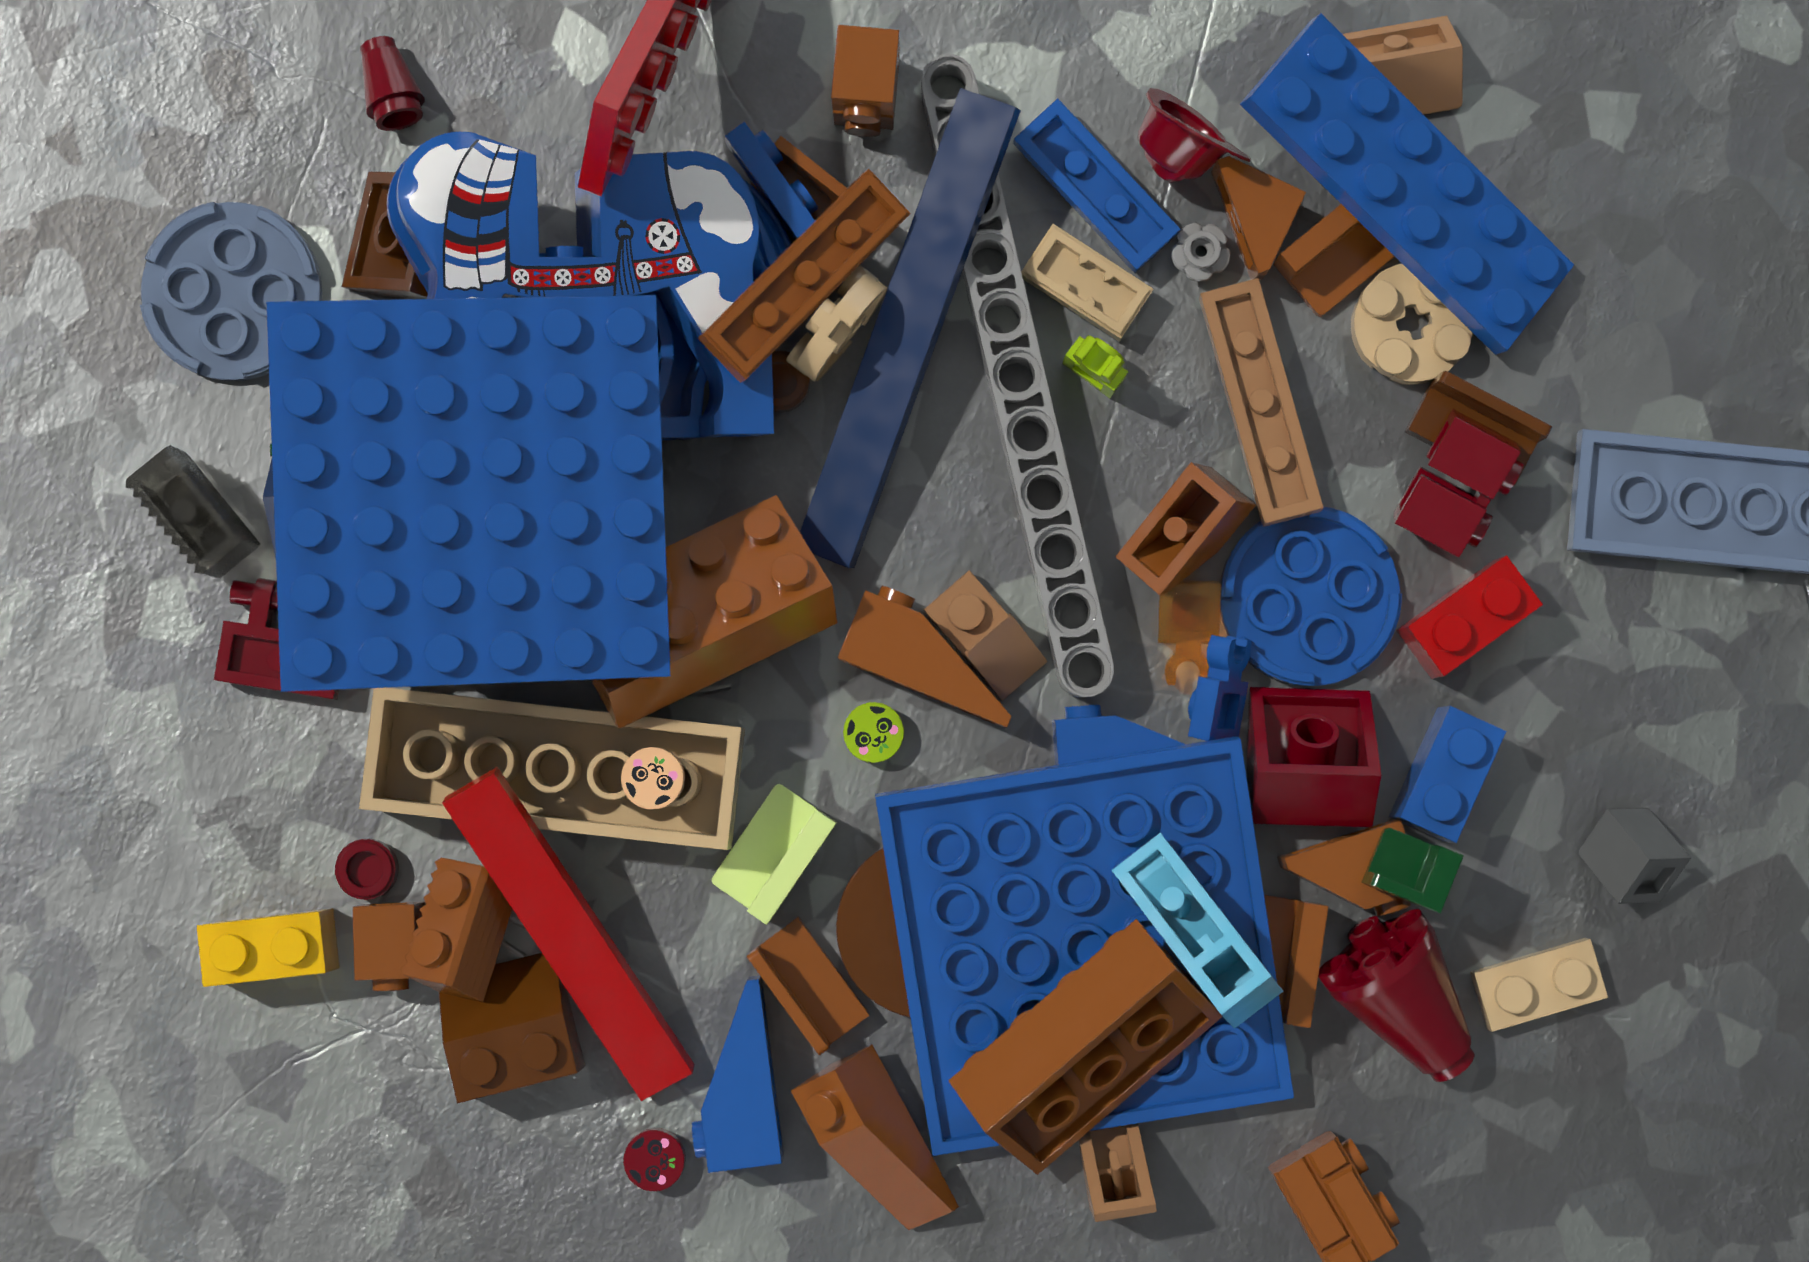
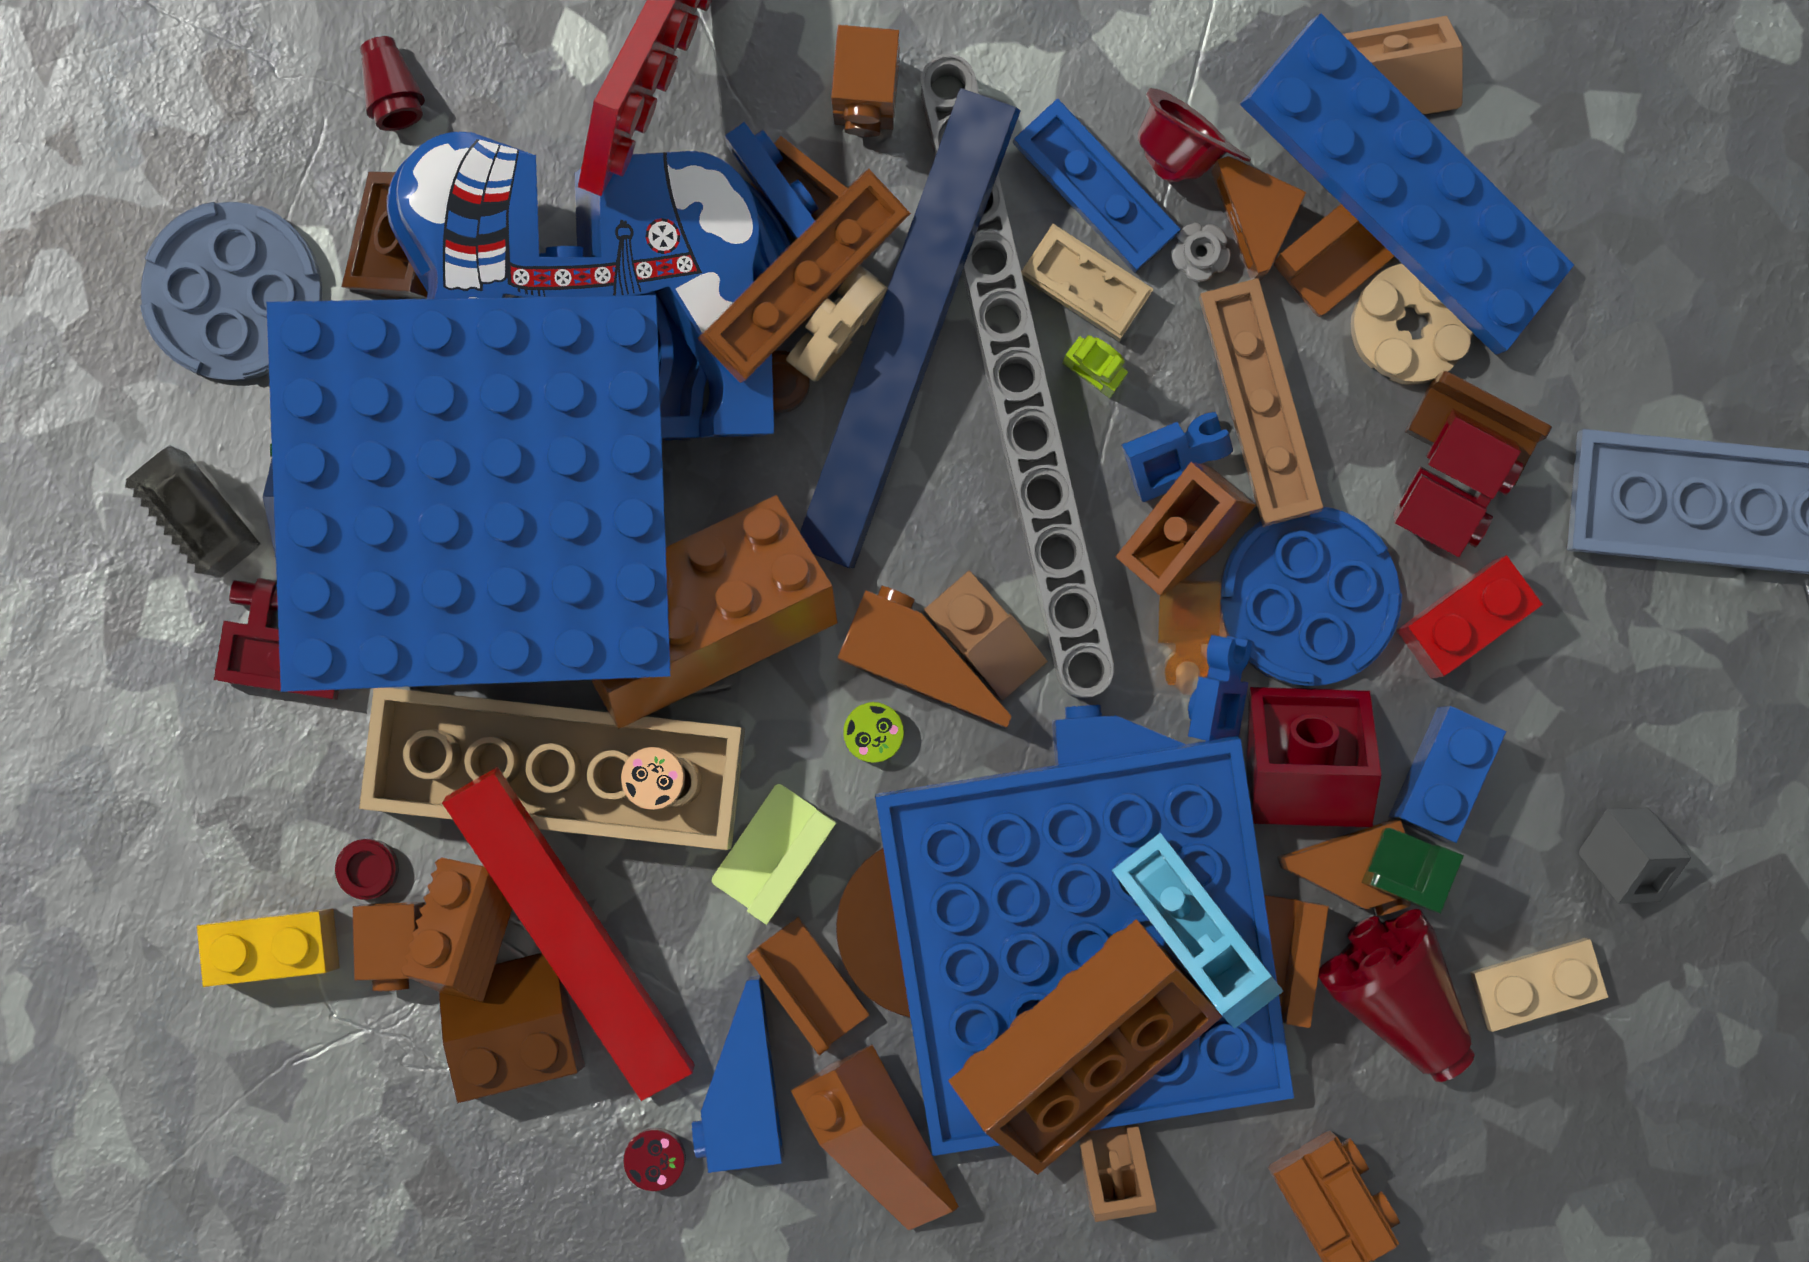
(1164, 454): none -> blue plate

